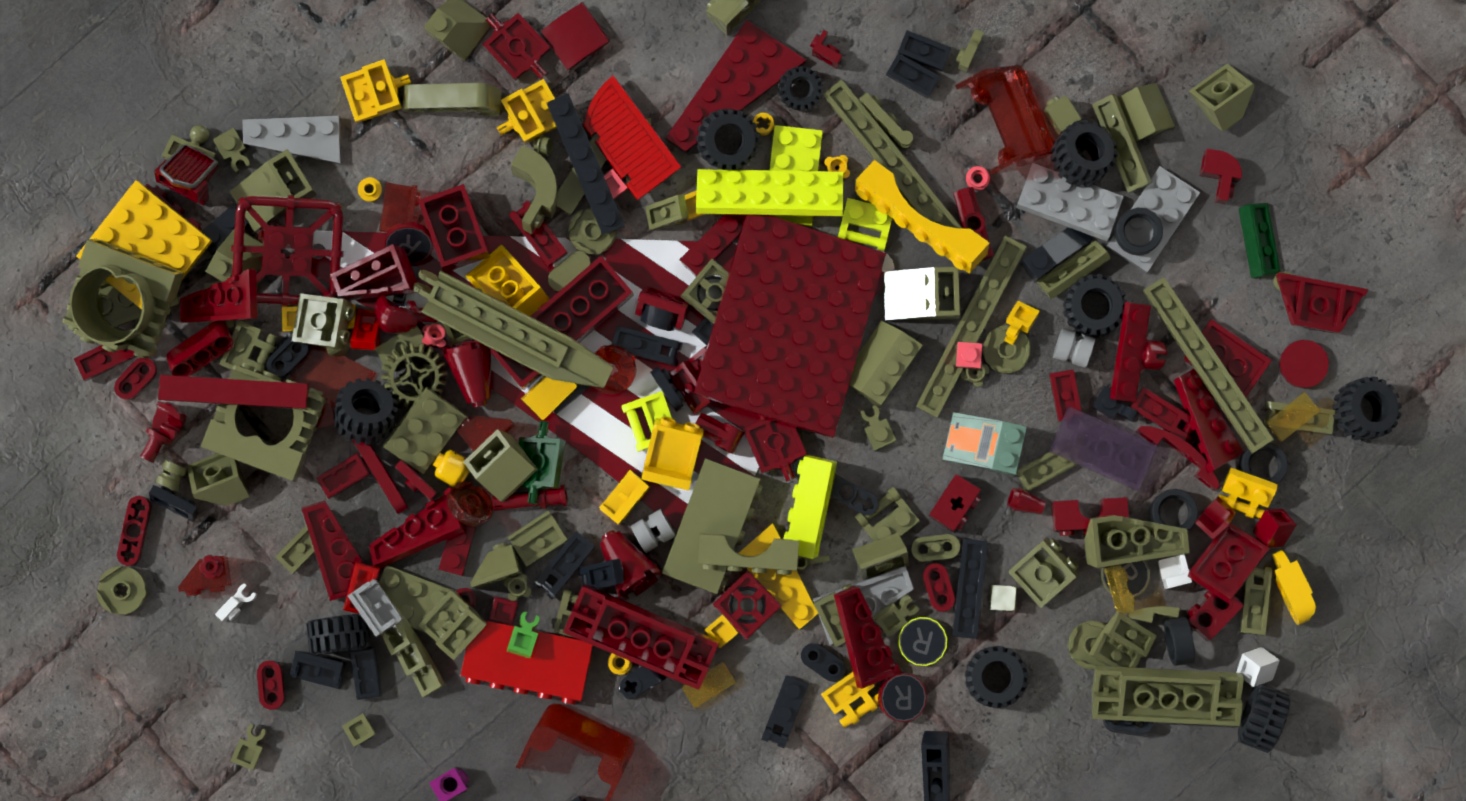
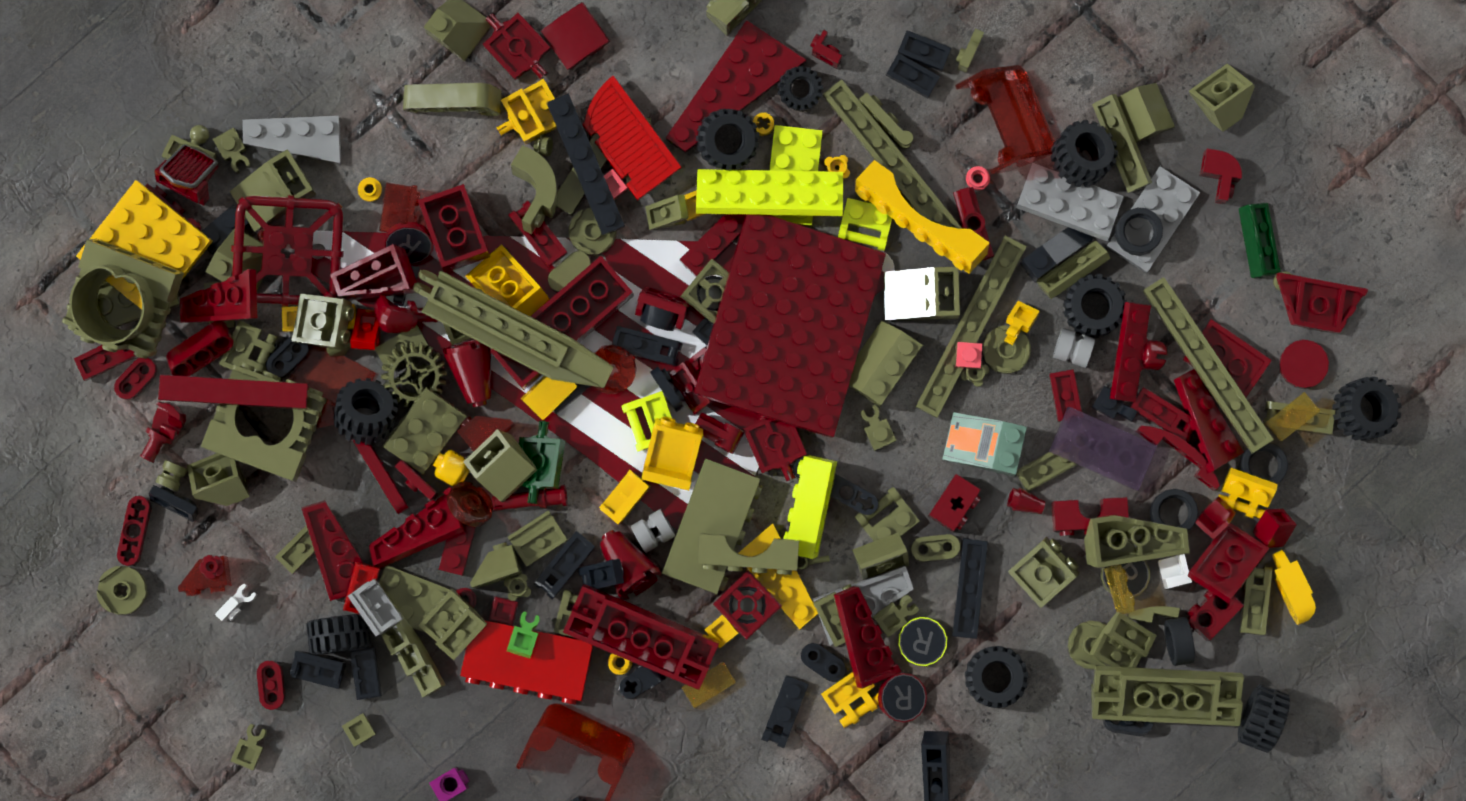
(343, 476): dark red plate -> none
(373, 91): yellow plate -> none
(435, 330): coral plate -> none
(939, 587): dark red plate -> none
(1002, 598): slope -> none
(1060, 113): olive brick -> none
(1258, 666): white panel -> none

